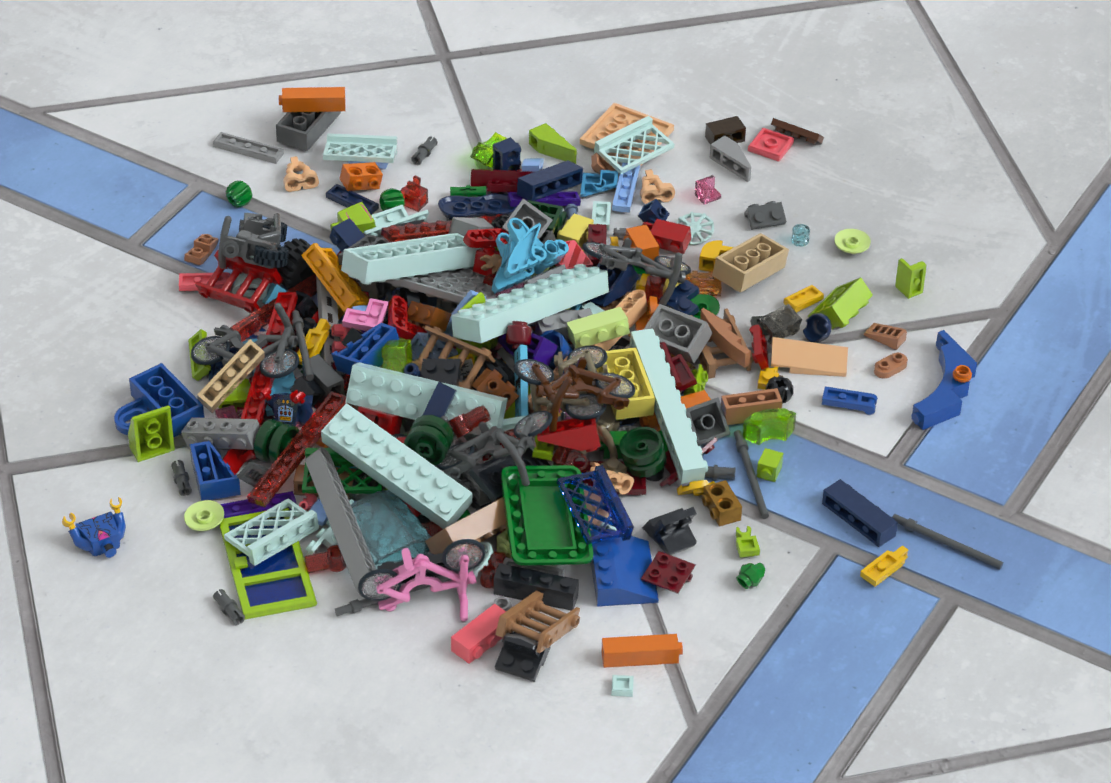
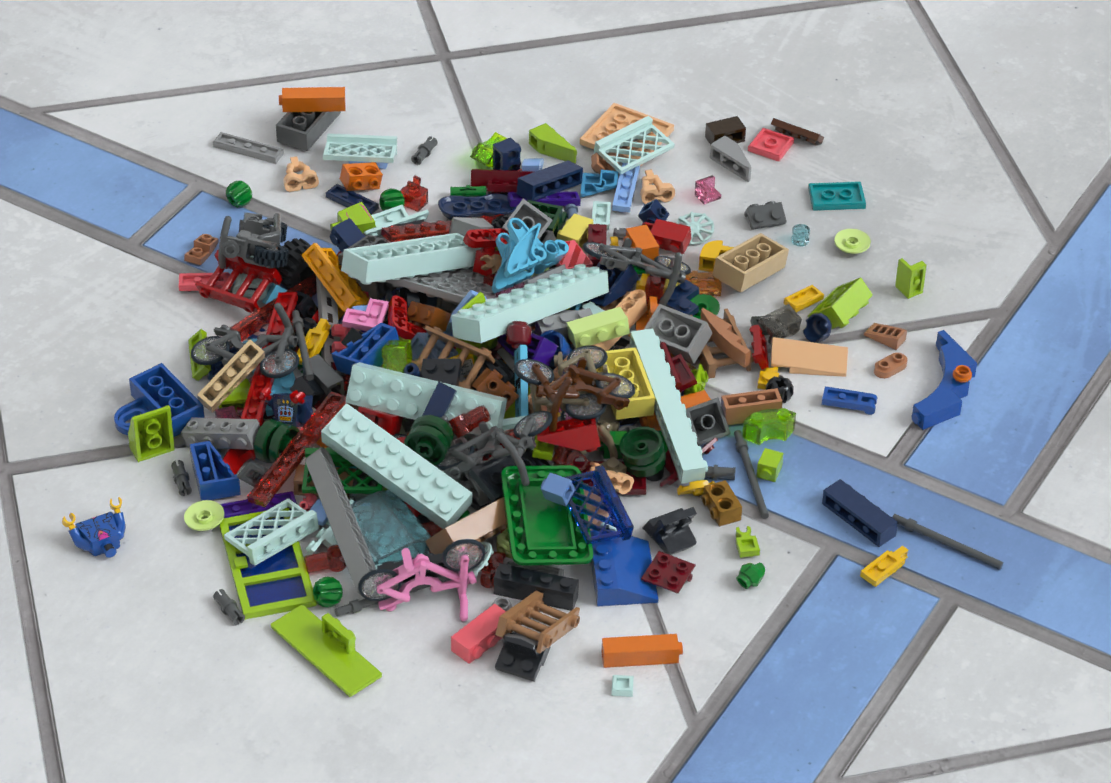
(327, 591): none -> green piece
(328, 648): none -> lime bracket
(557, 489): none -> medium blue brick
(836, 196): none -> teal tile

